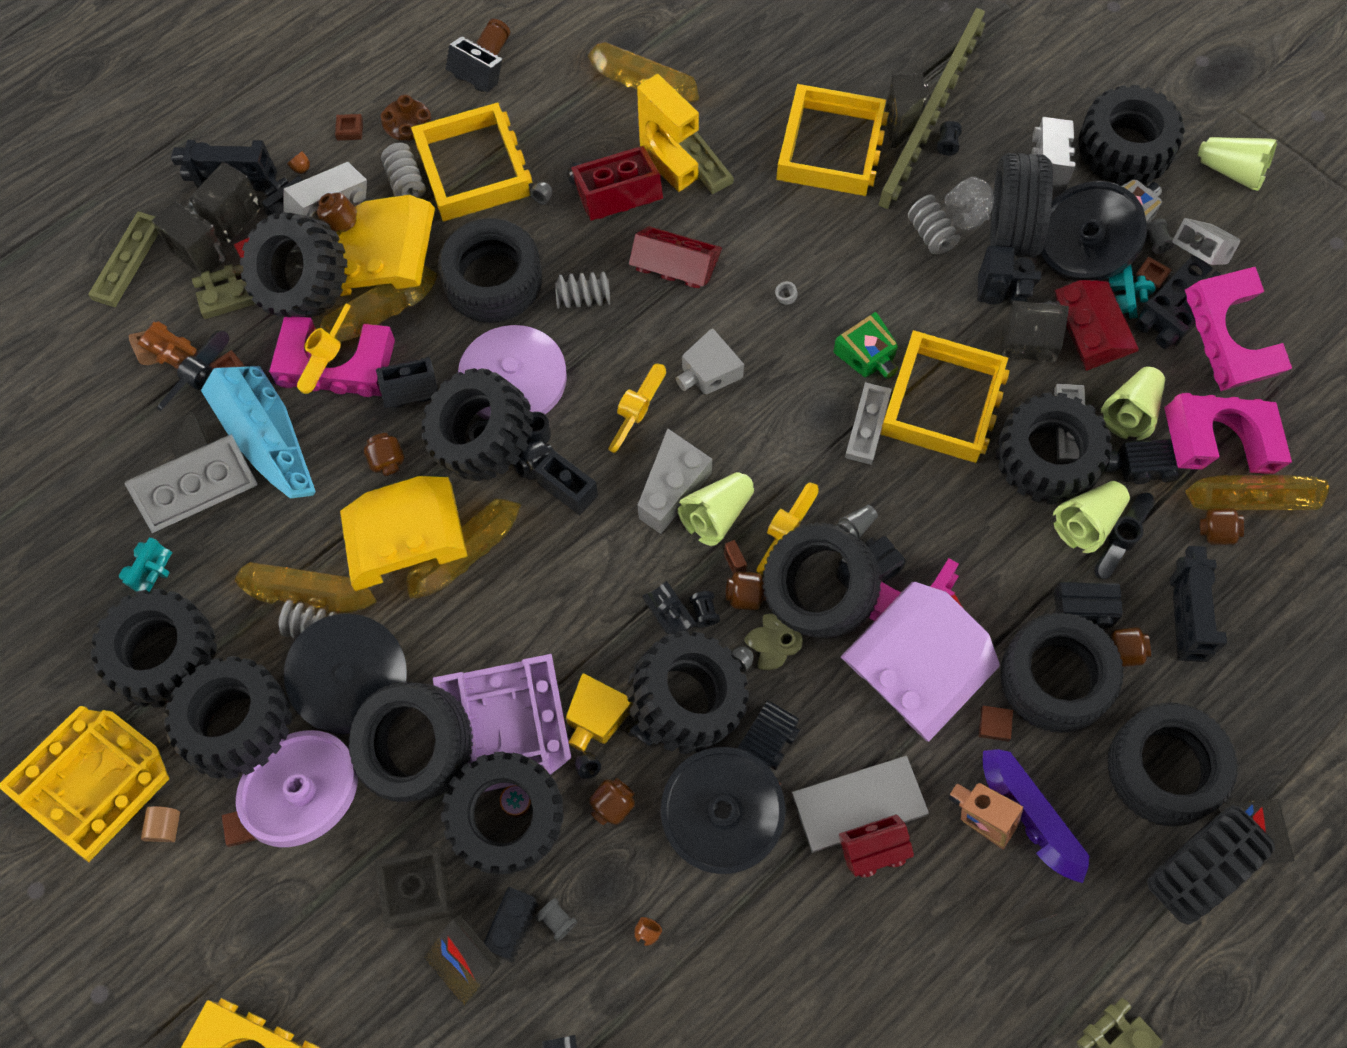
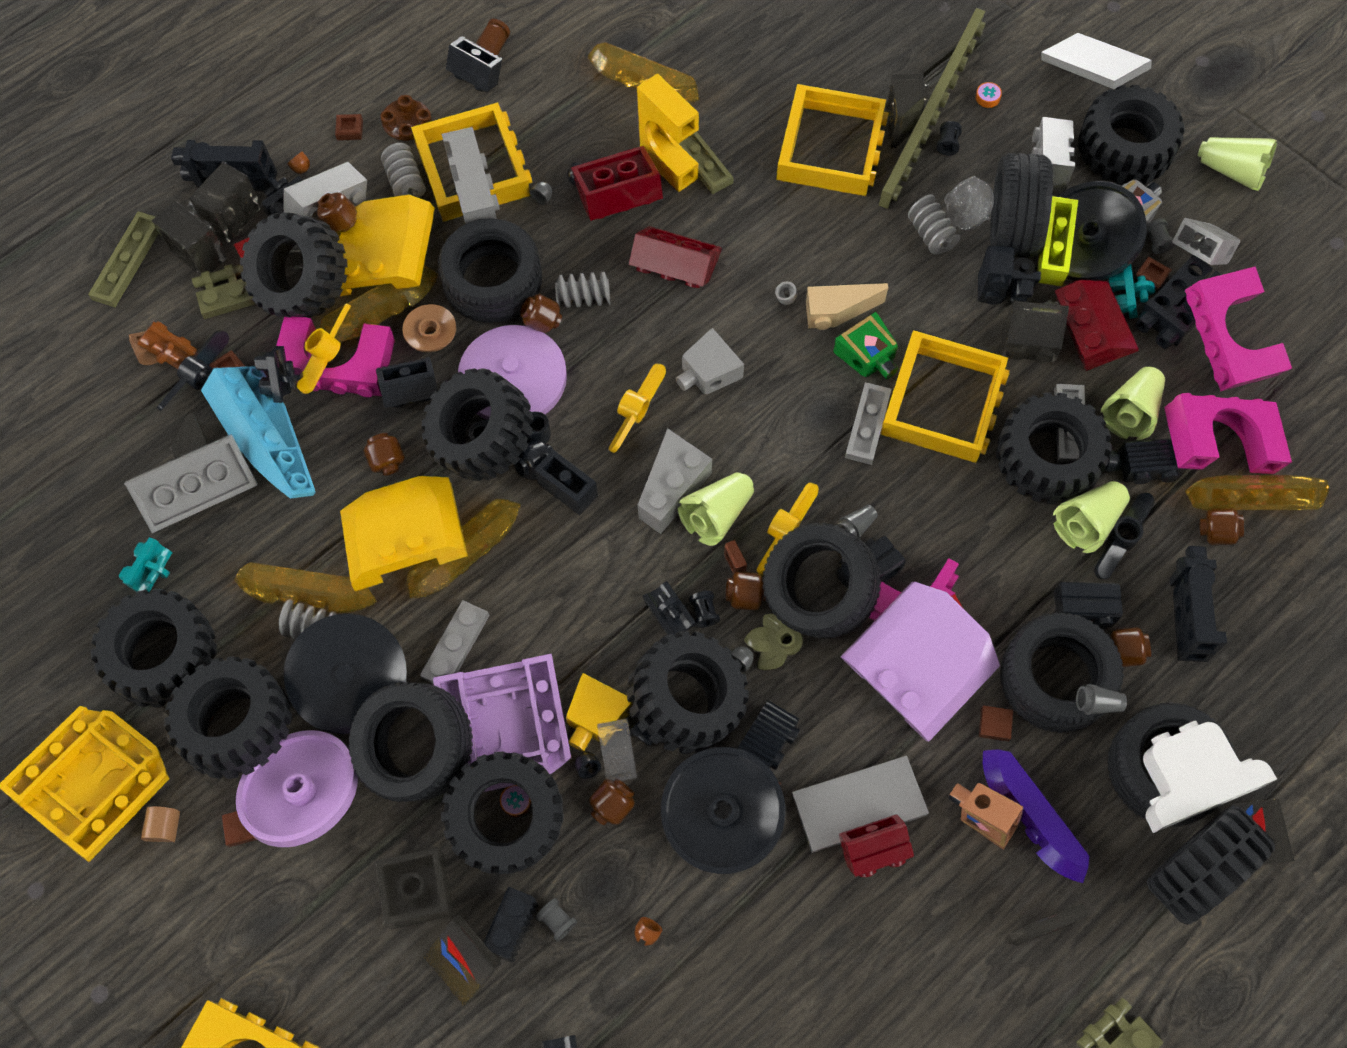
(281, 374): none -> black hips
(427, 319): none -> medium nougat dish
(455, 642): none -> light grey plate
(469, 175): none -> light grey wedge
(541, 313): none -> reddish brown head
(617, 750): none -> clear tile
(837, 304): none -> tan slope
(988, 94): none -> tile
(1056, 254): none -> neon yellow brick
(1096, 60): none -> tile
(1099, 700): none -> dark grey cone
(1197, 774): none -> white brick

